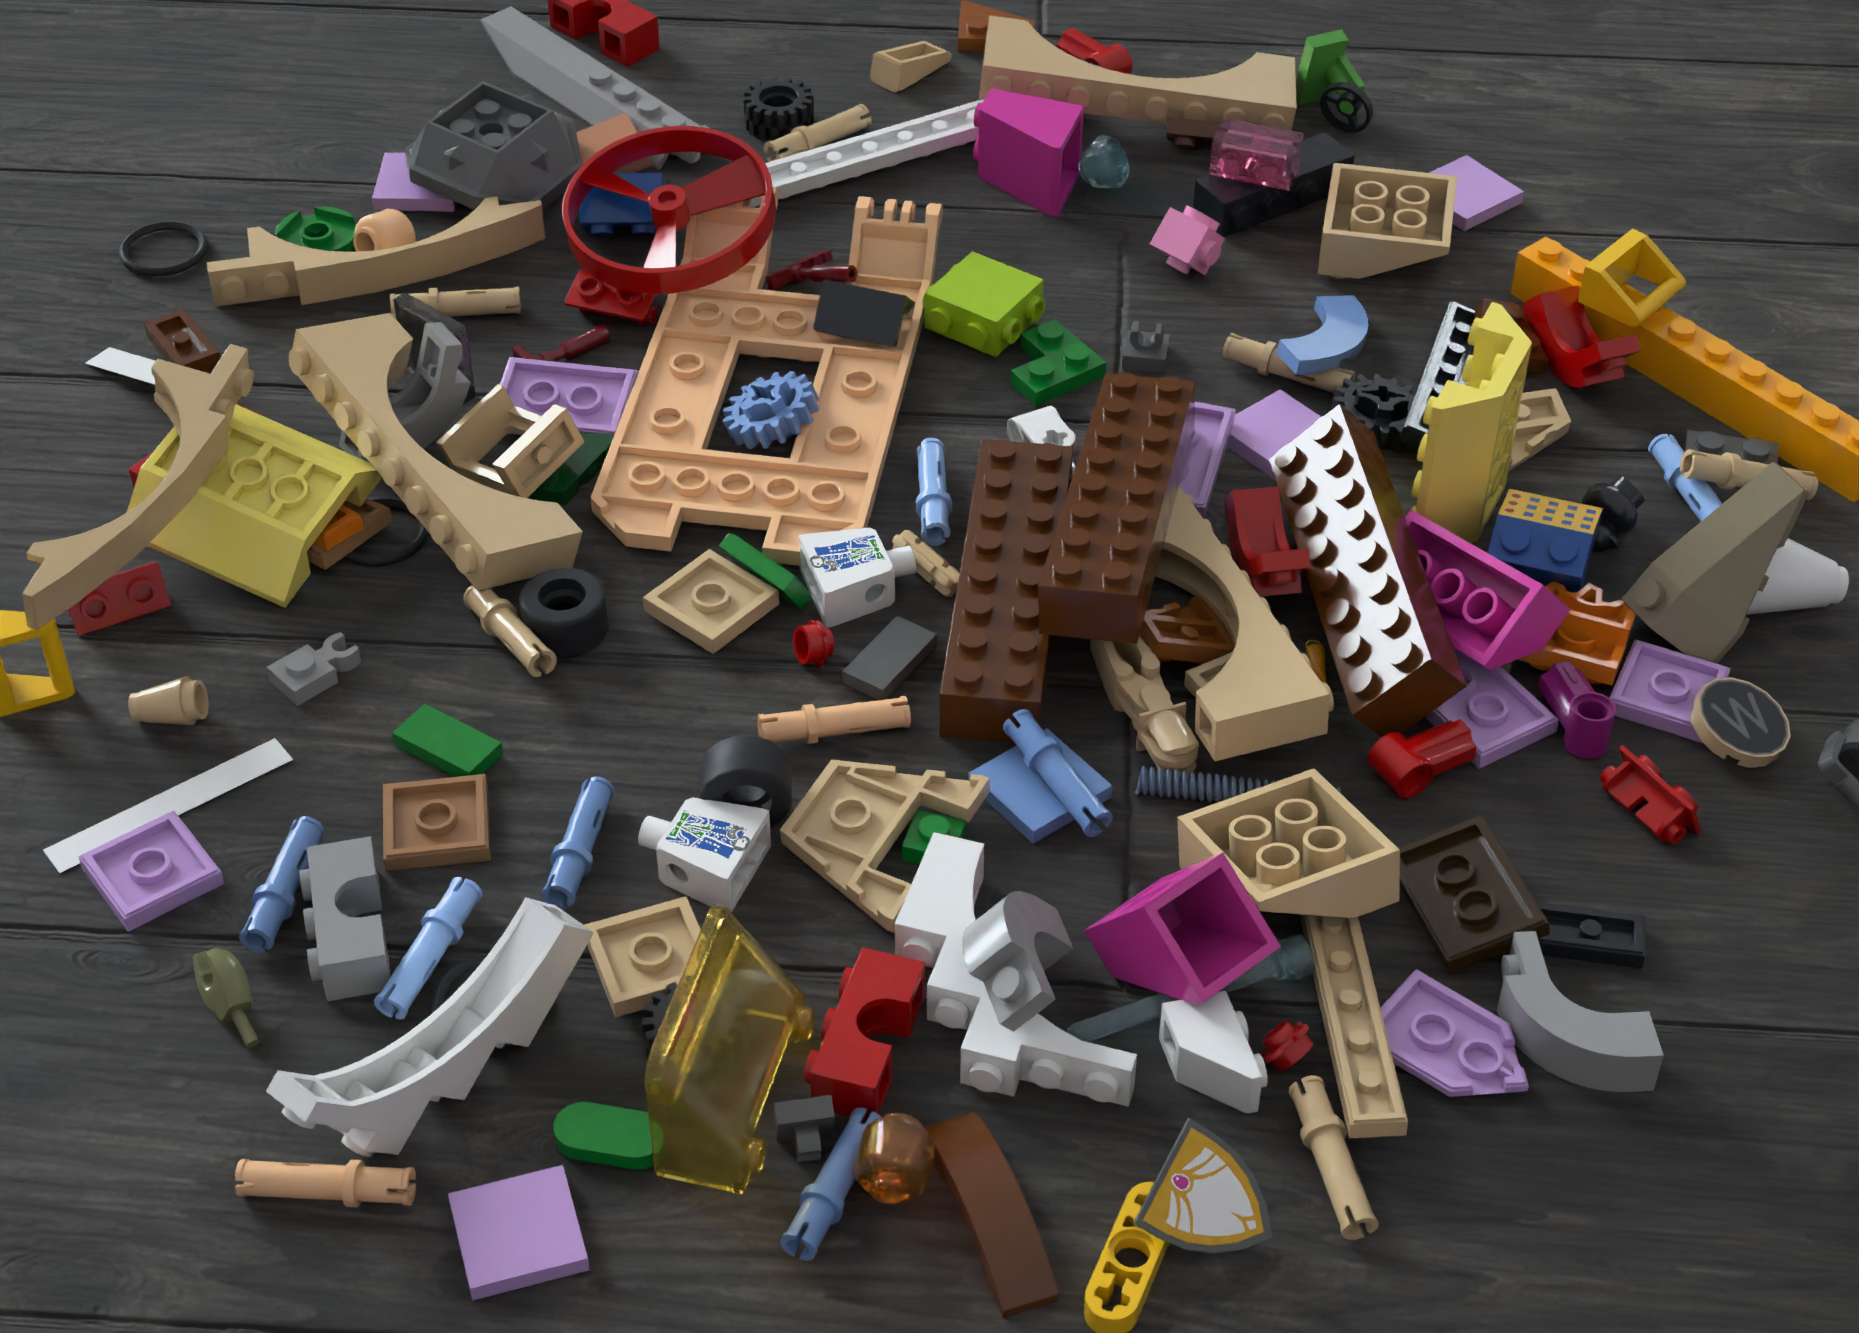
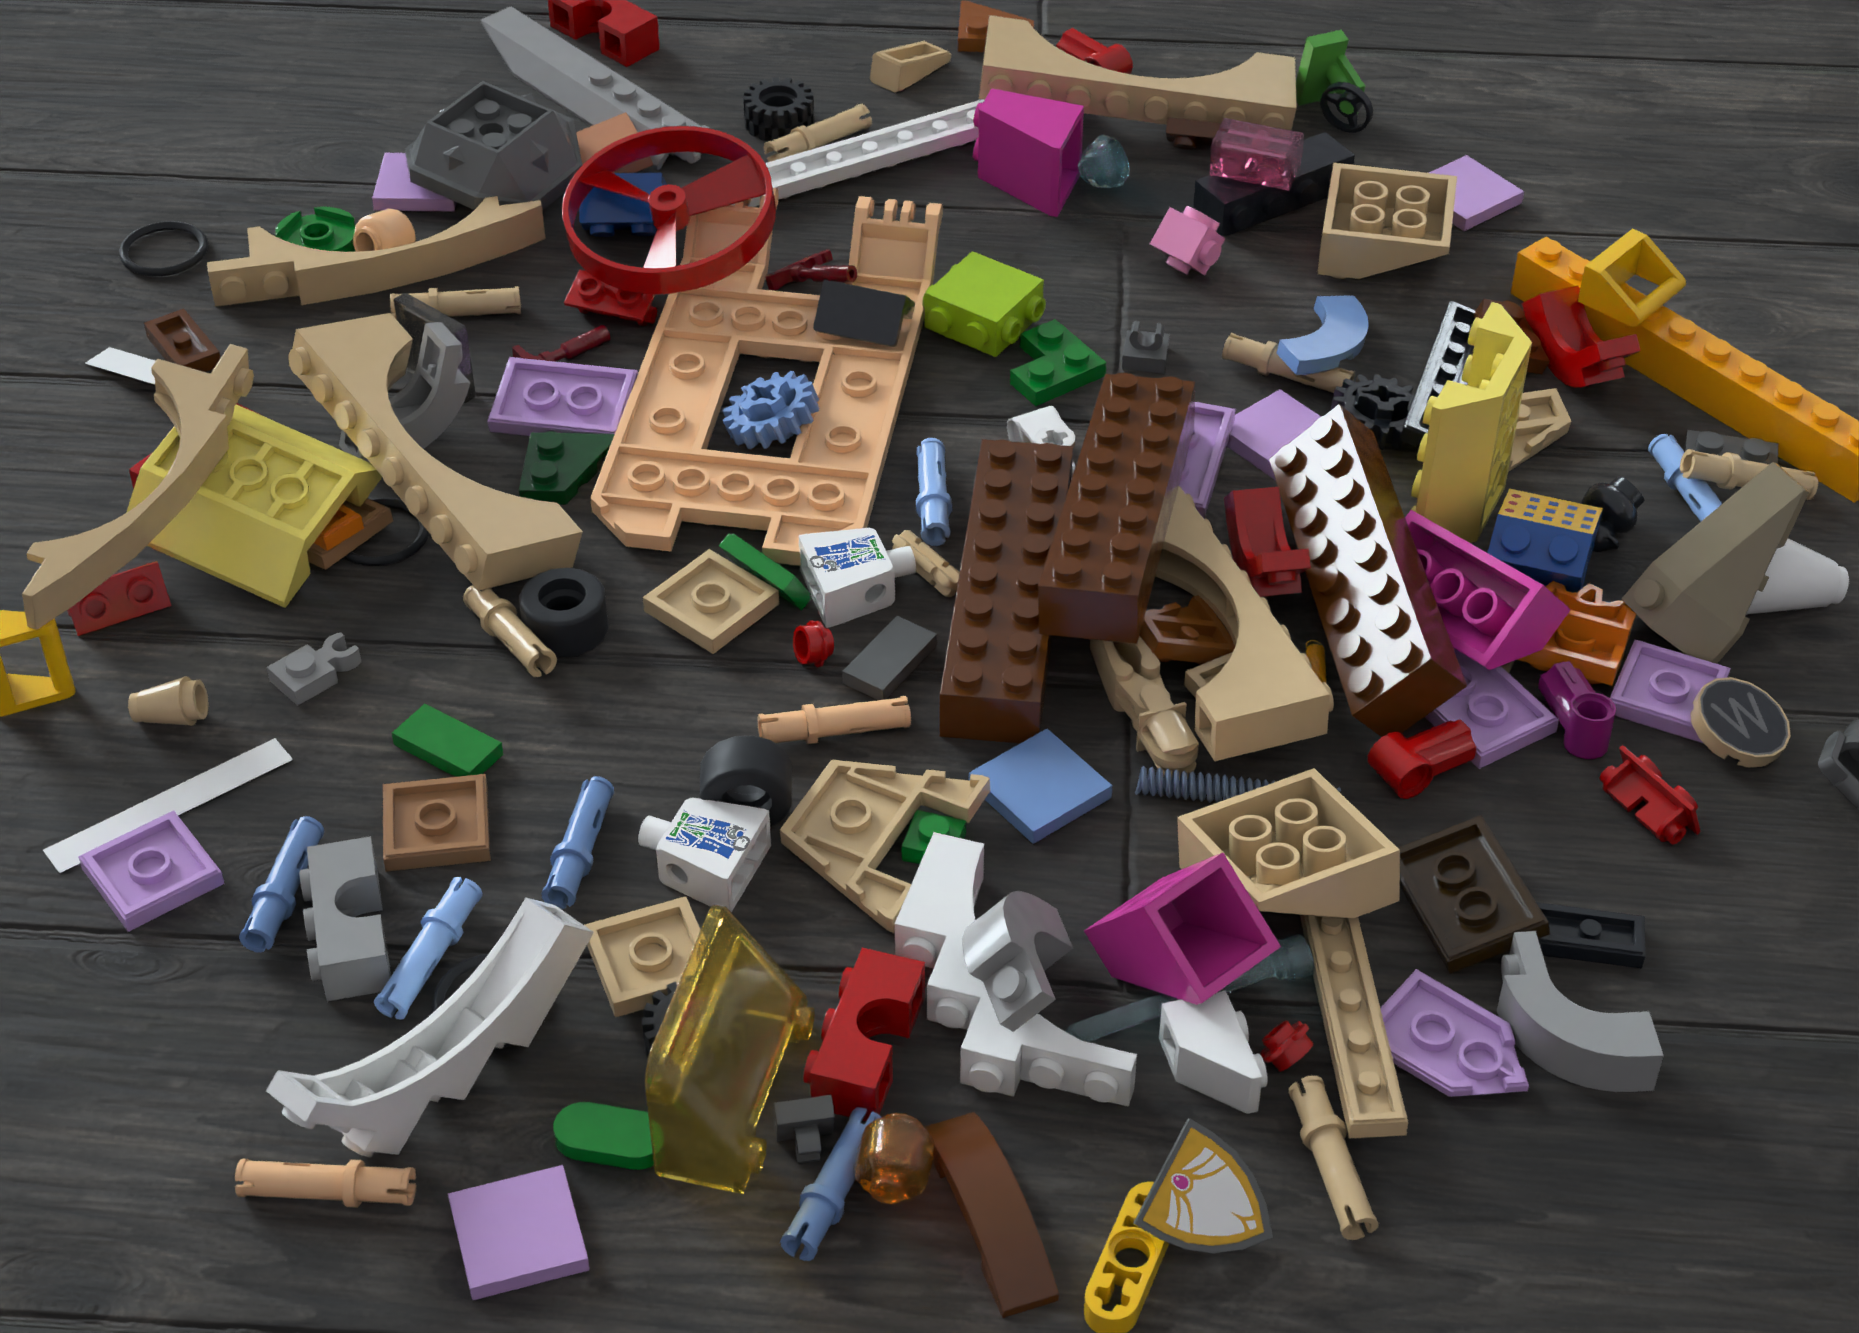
(225, 989): olive hand -> none
(528, 462): tan window -> none
(1046, 757): medium blue pin -> none

